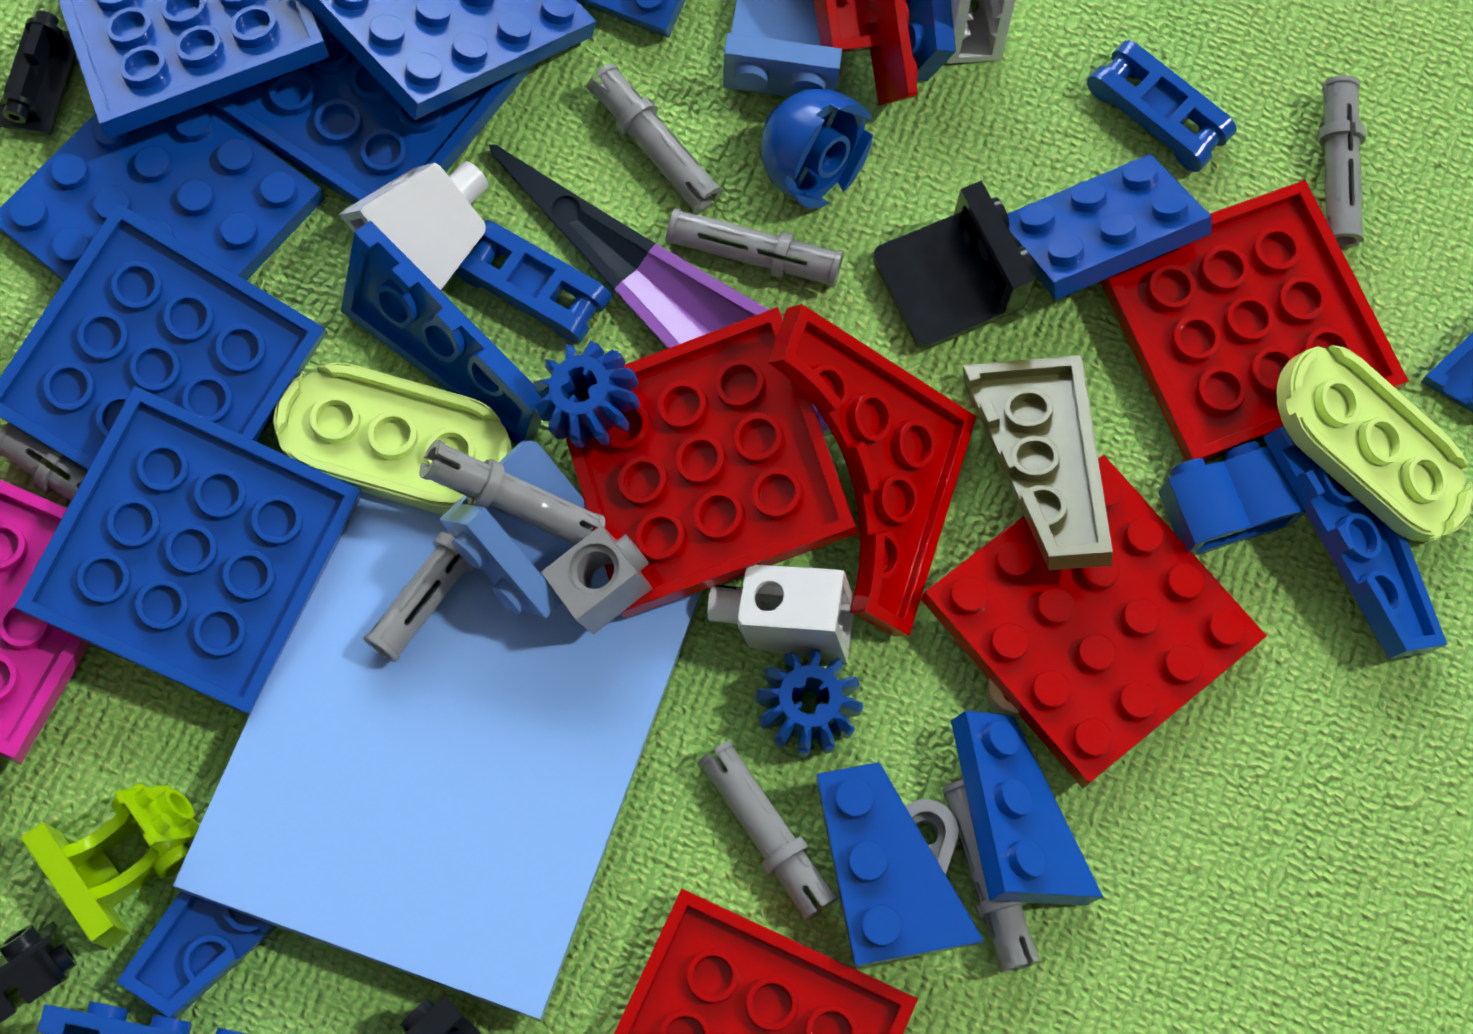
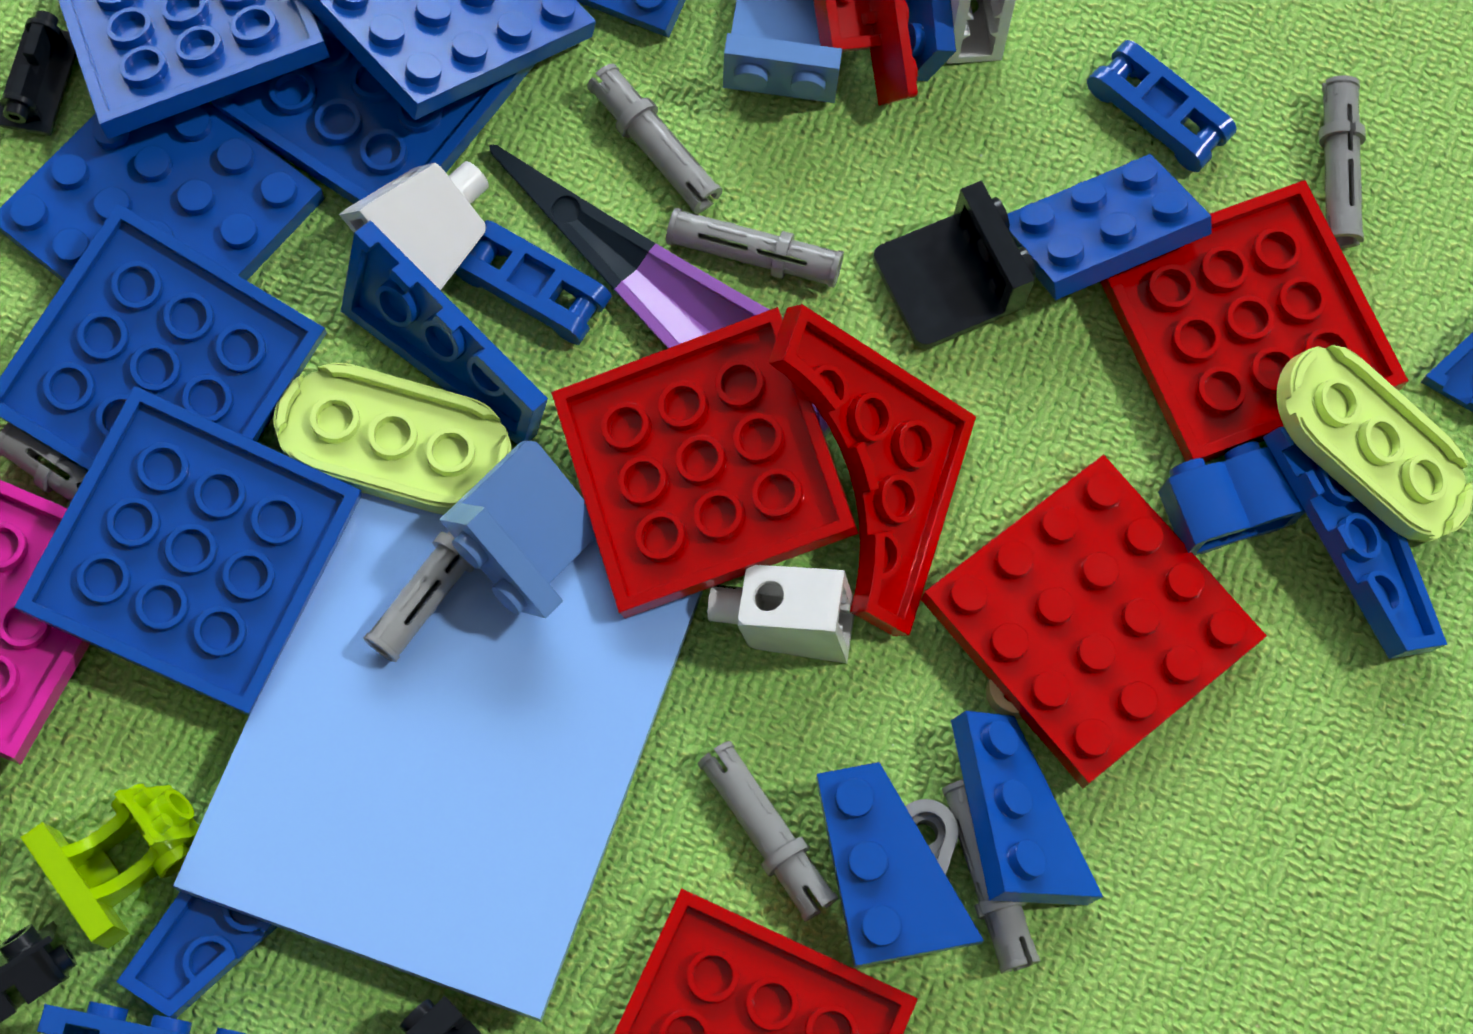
(490, 486): light grey pin -> none
(565, 398): blue gear -> none
(573, 572): light grey brick -> none
(790, 688): blue gear -> none
(814, 144): blue cylinder -> none
(1048, 450): wing -> none

